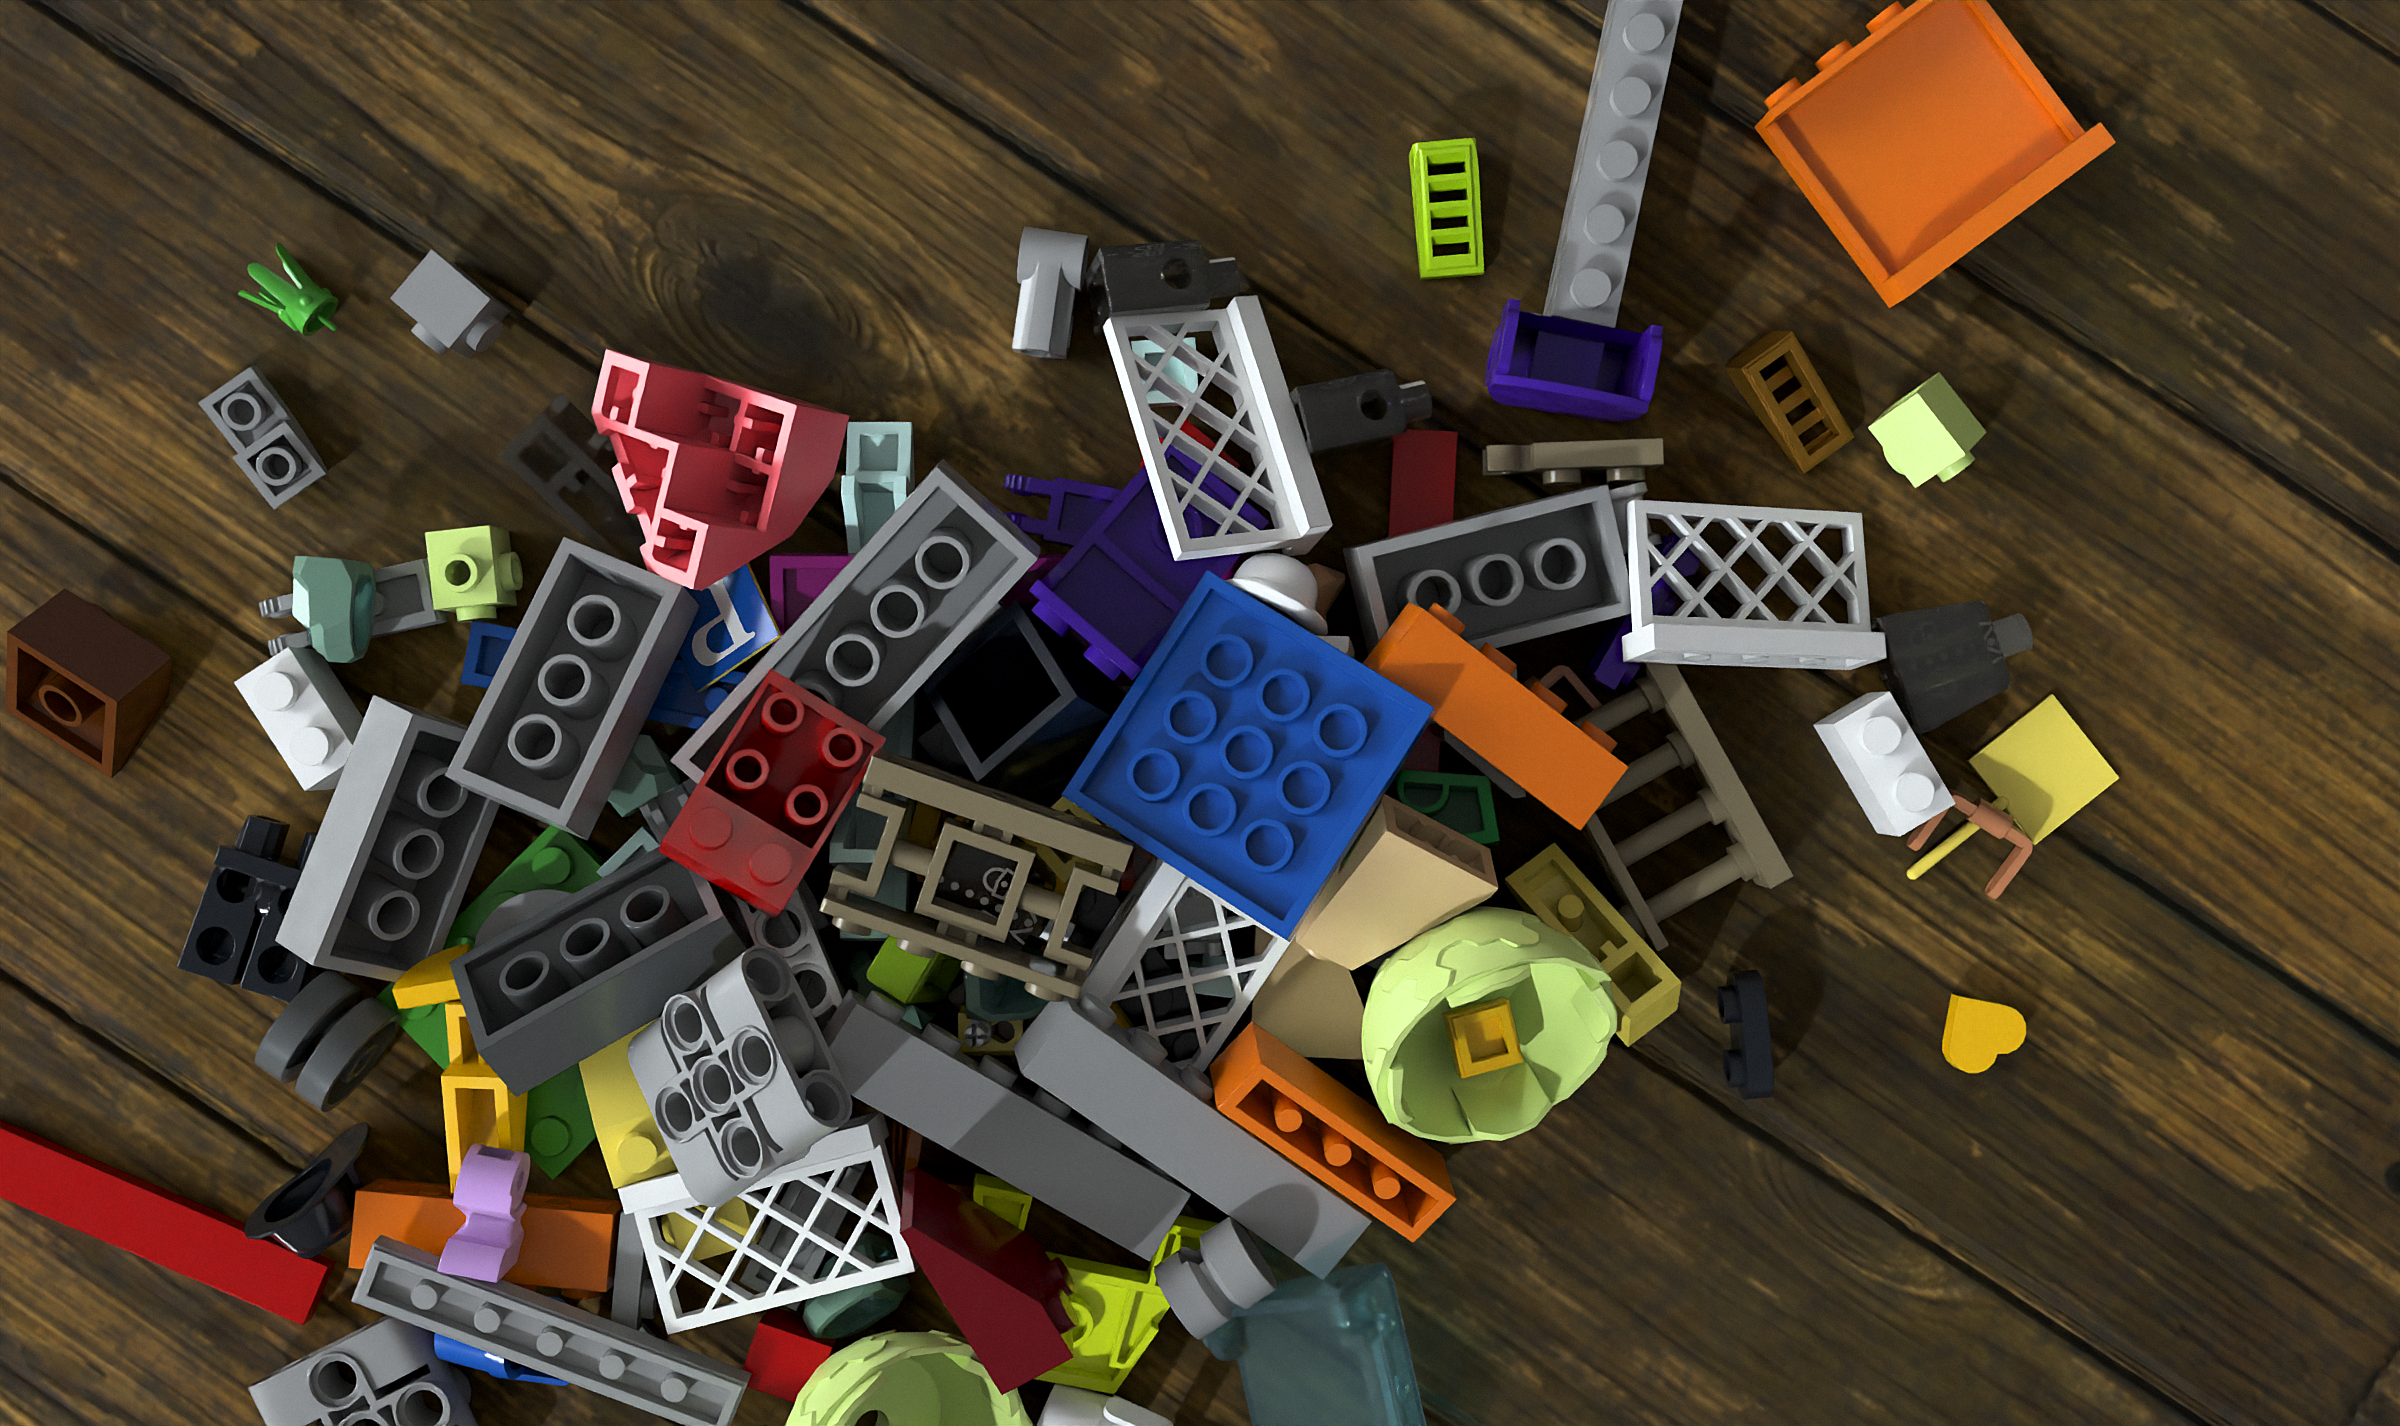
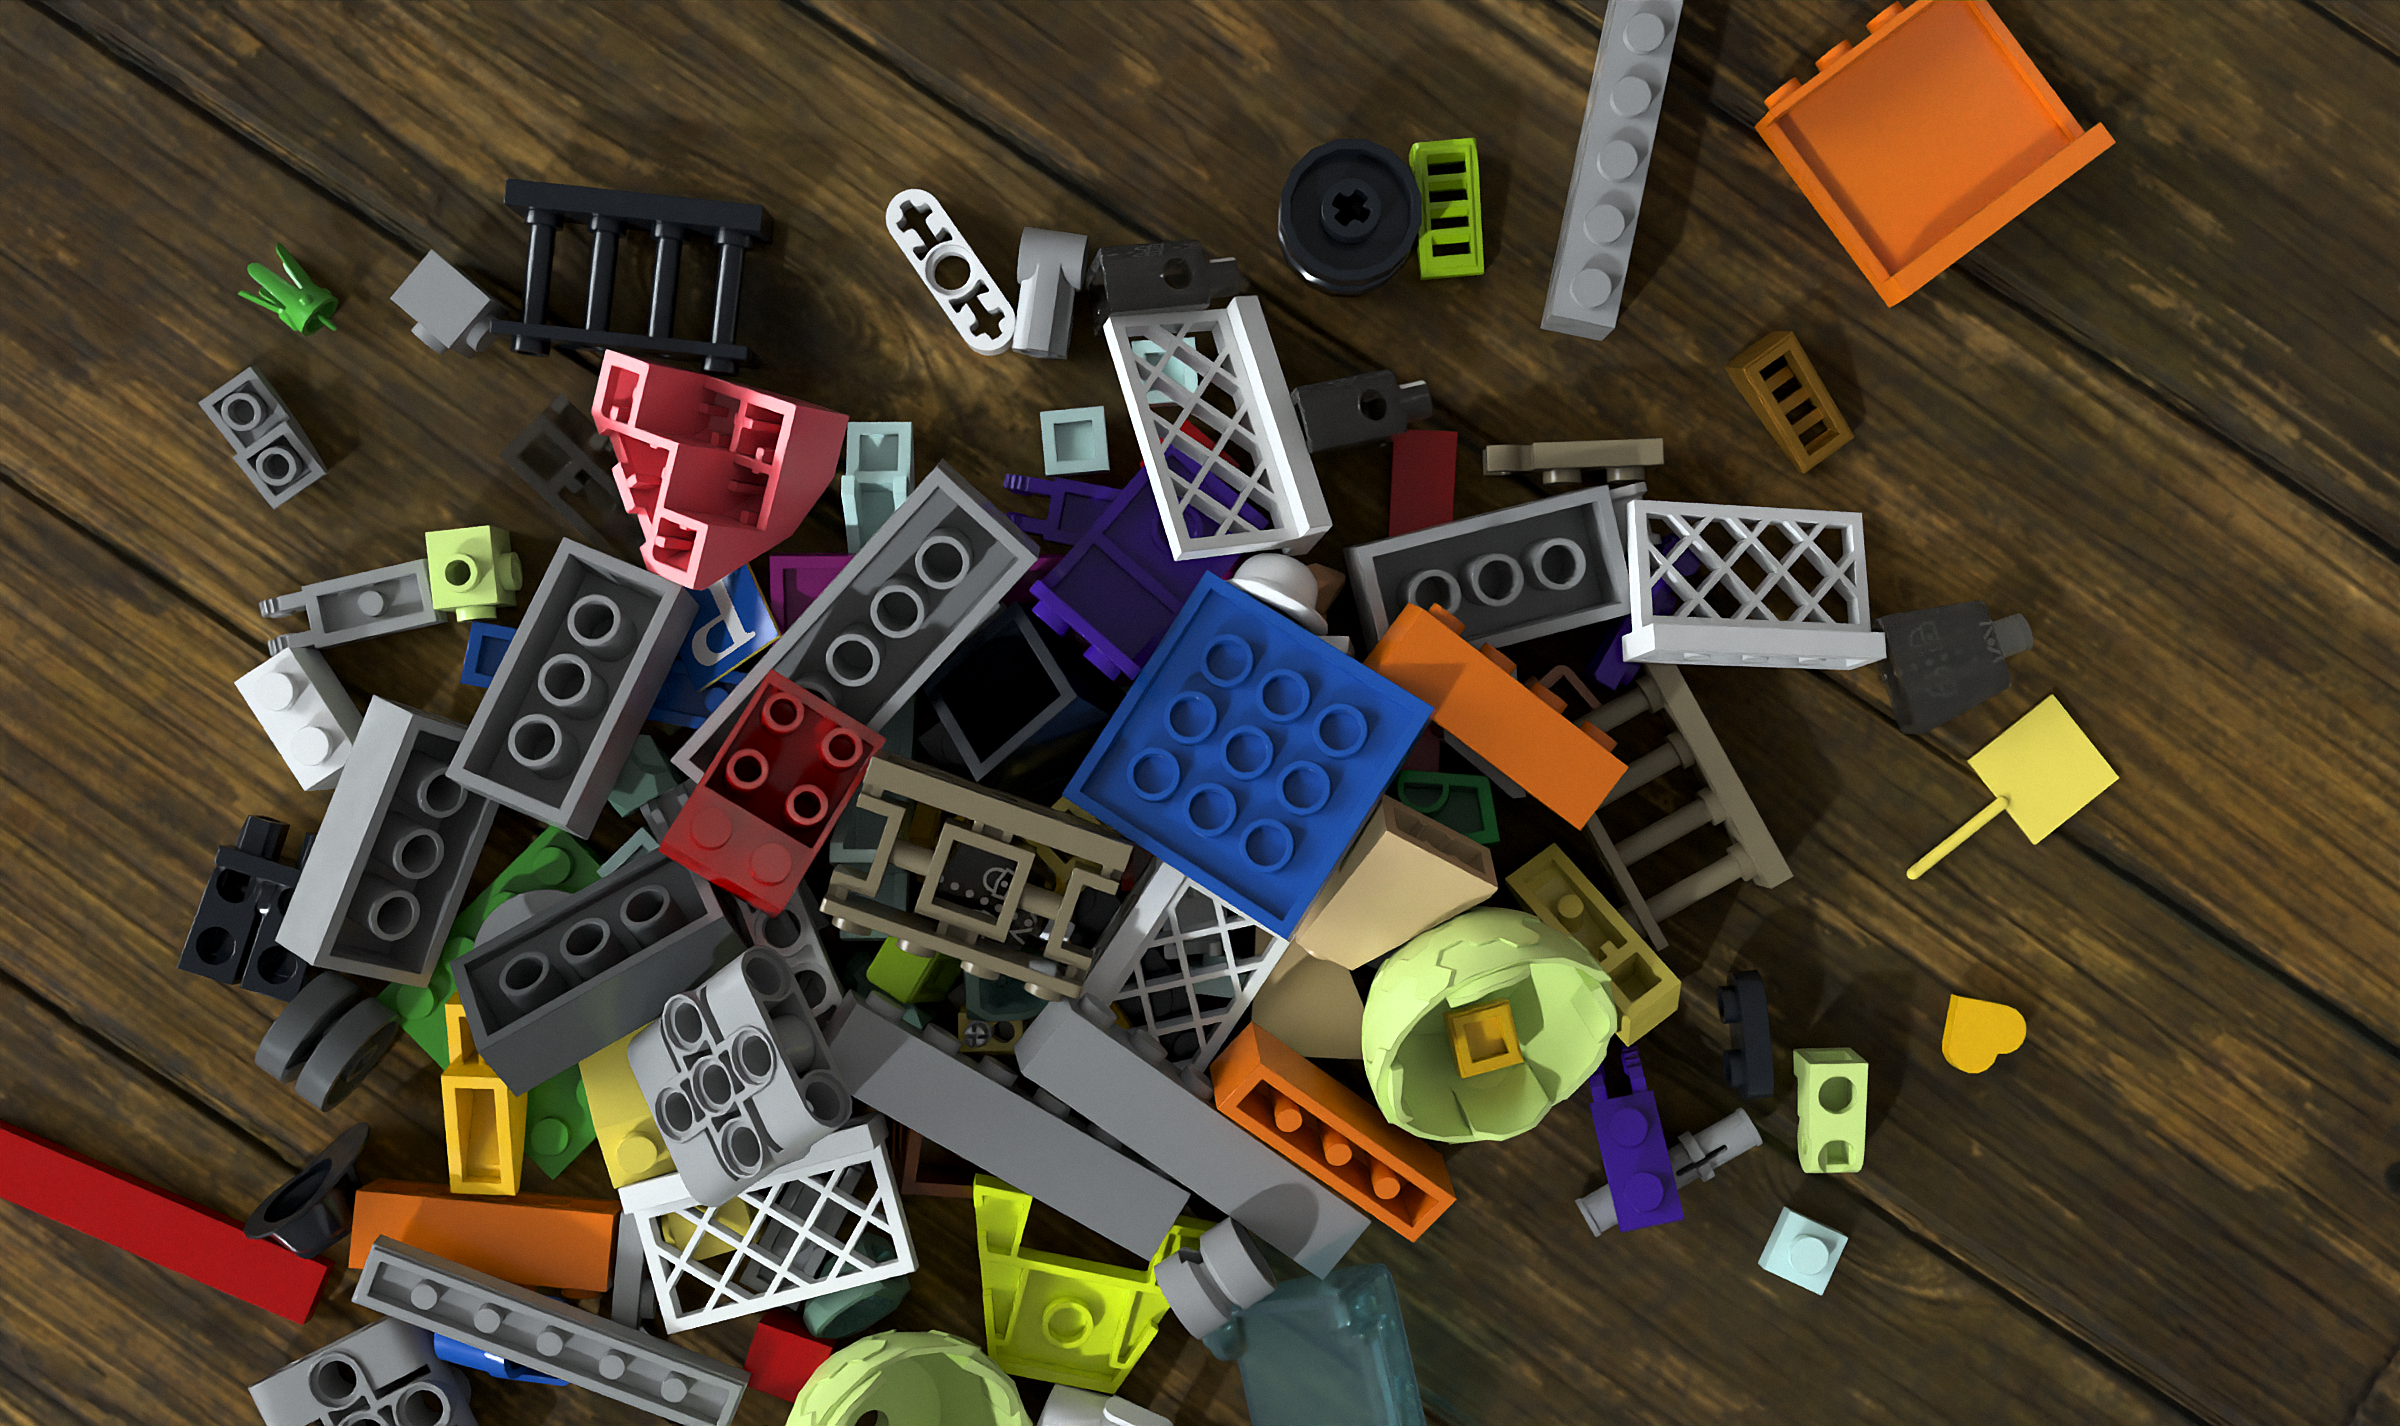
(85, 680): reddish brown slope -> none
(335, 605): sand green rock -> none
(429, 980): yellow tile -> none
(491, 1198): lavender leg -> none
(608, 217): none -> black fence
(940, 225): none -> white beam
(991, 1280): dark red slope -> none
(1075, 442): none -> light aqua plate
(1357, 181): none -> black wheel
(1572, 366): dark purple piece -> none
(1634, 1150): none -> dark purple hinge
(1690, 1159): none -> light grey pin
(1803, 1250): none -> light aqua plate
(1831, 1109): none -> yellowish green leg
(1884, 763): white brick -> none
(1928, 432): yellowish green brick -> none
(1994, 822): nougat piece -> none

